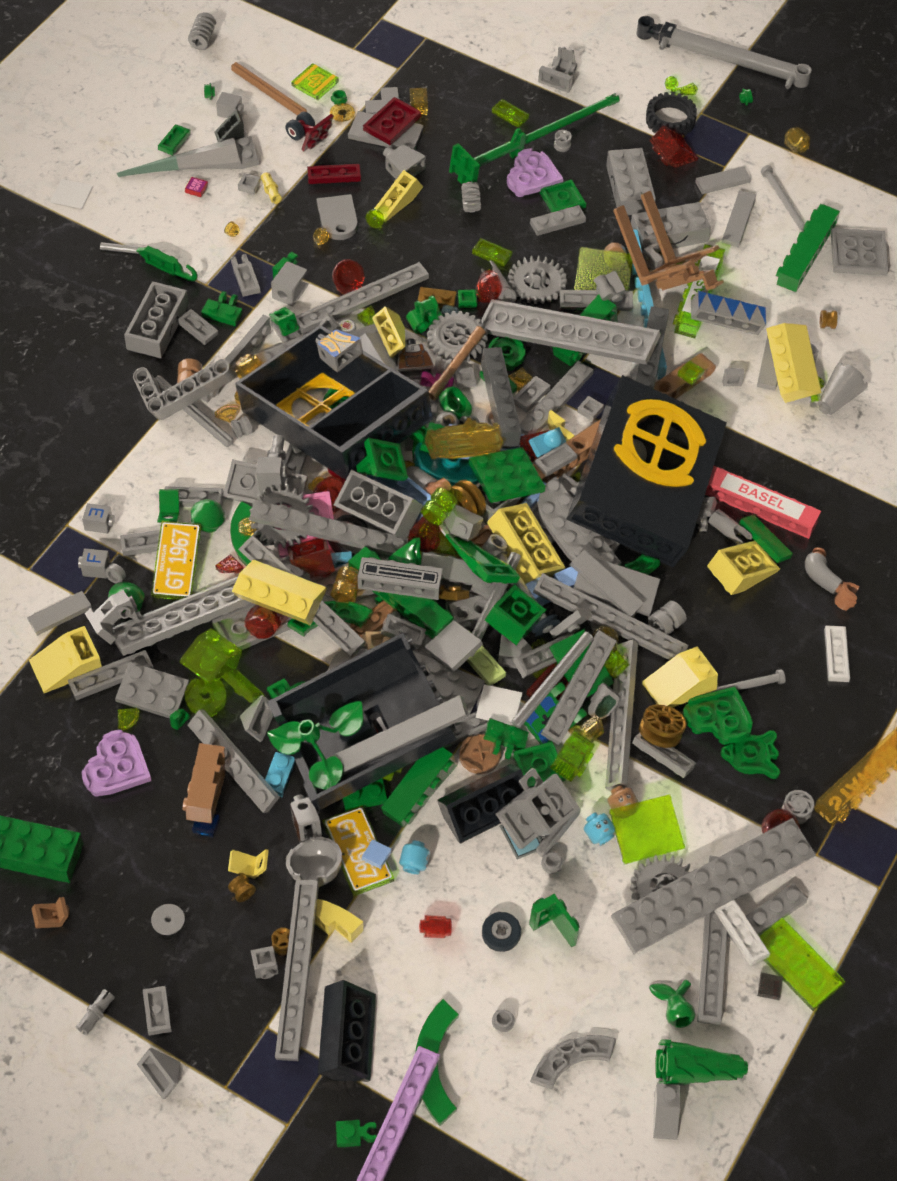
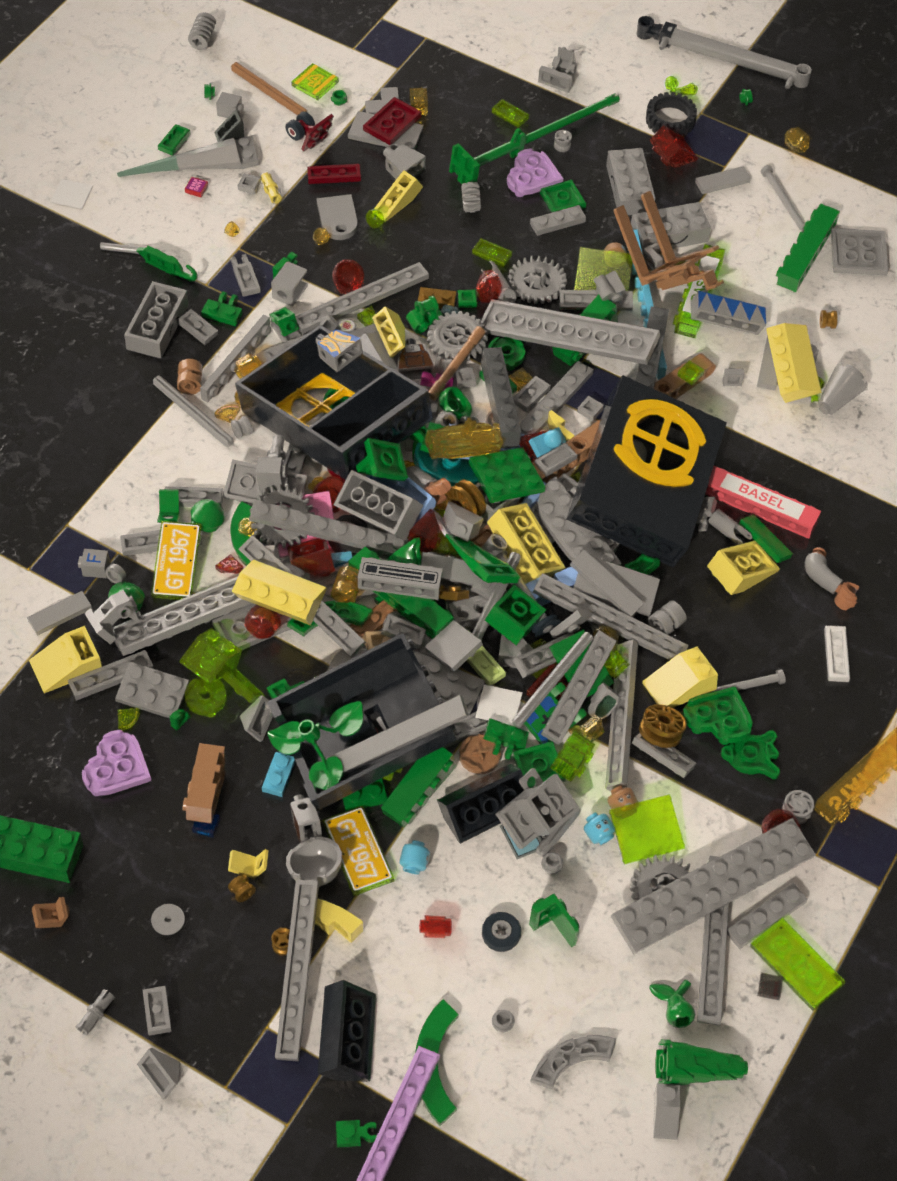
(97, 518): light grey brick -> none
(181, 390): light grey beam -> none
(235, 762): light grey plate -> none
(264, 962): light grey bracket -> none
(342, 112): clear yellow piece -> none
(376, 854): light blue tile -> none
(439, 506): clear neon green wheel -> none
(738, 218): light grey tile -> none
(742, 932): white tile -> none

